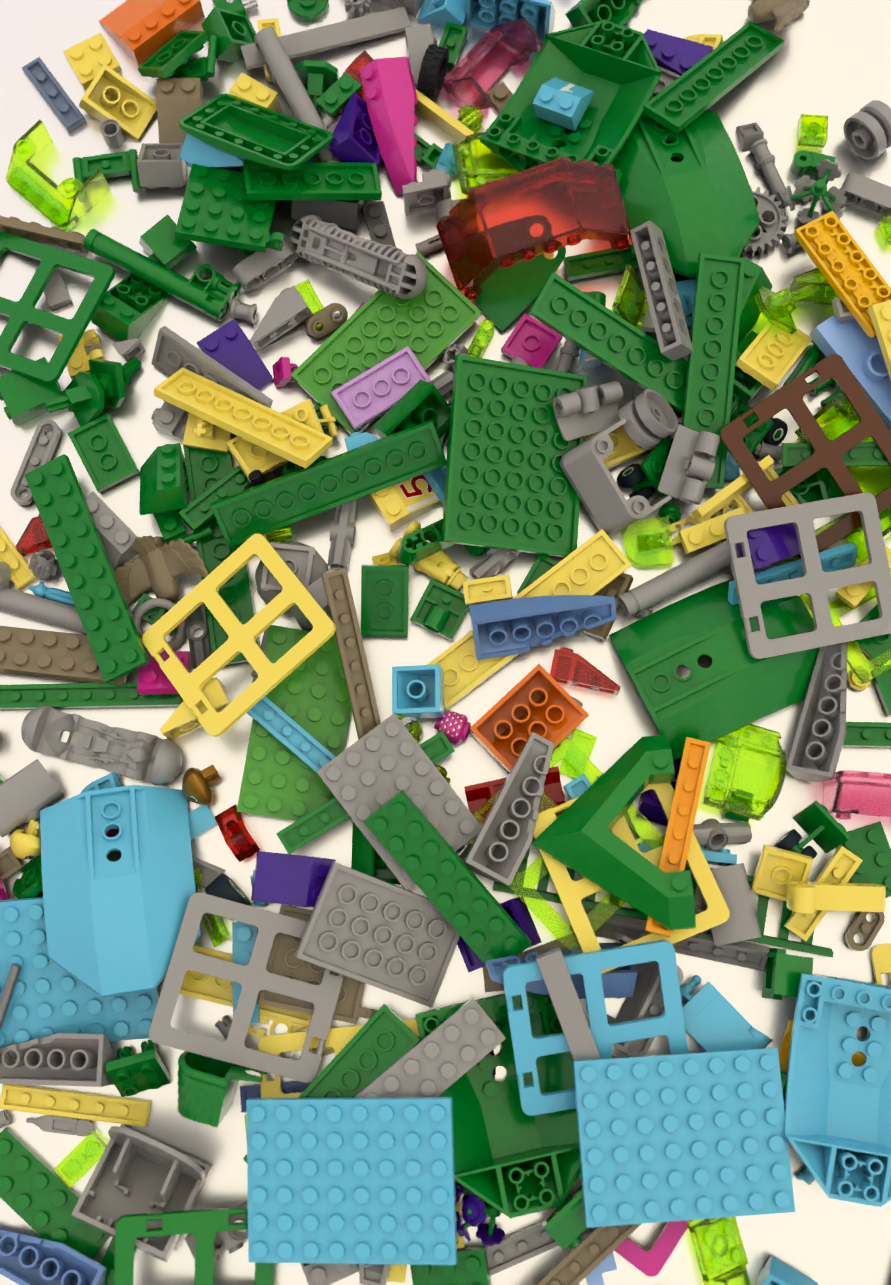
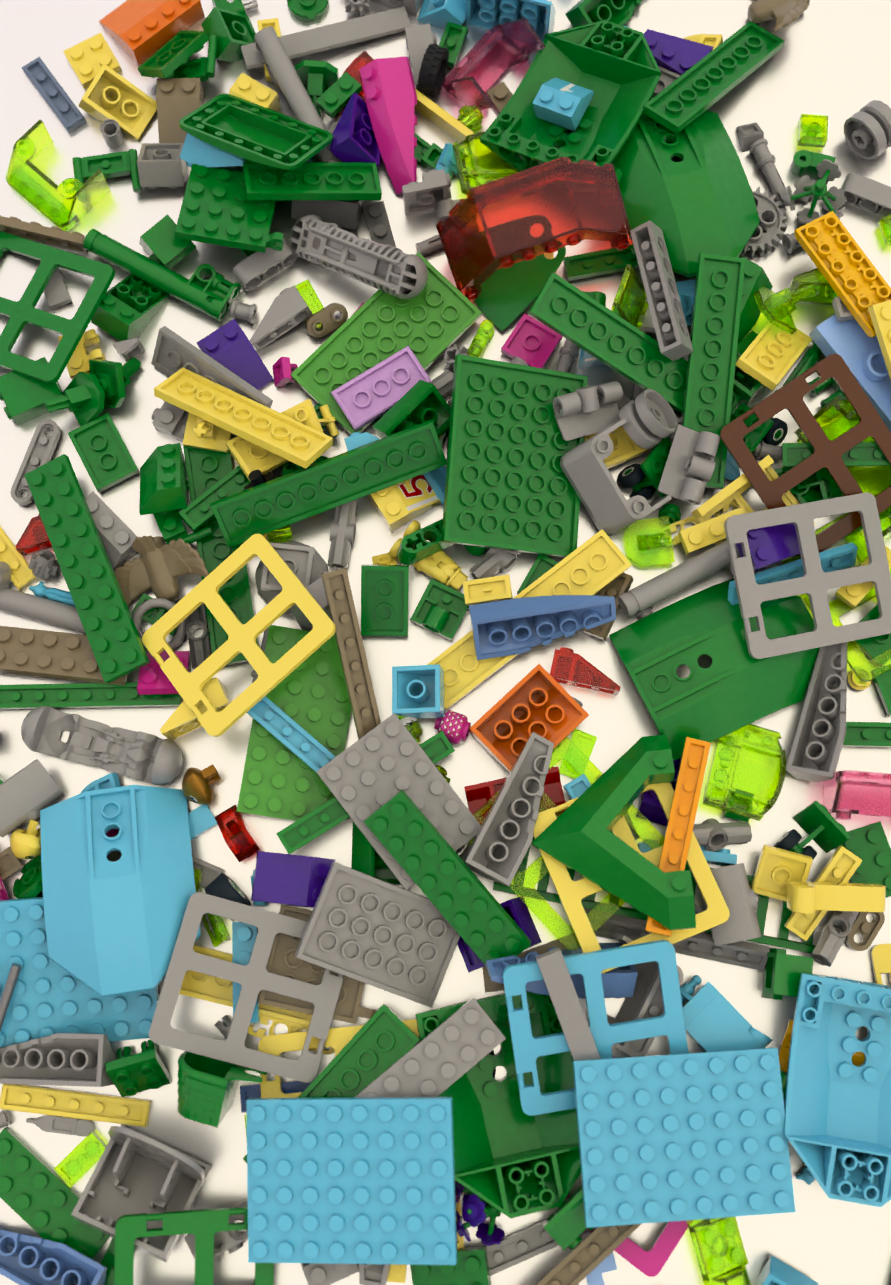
(830, 941): none -> light grey piece

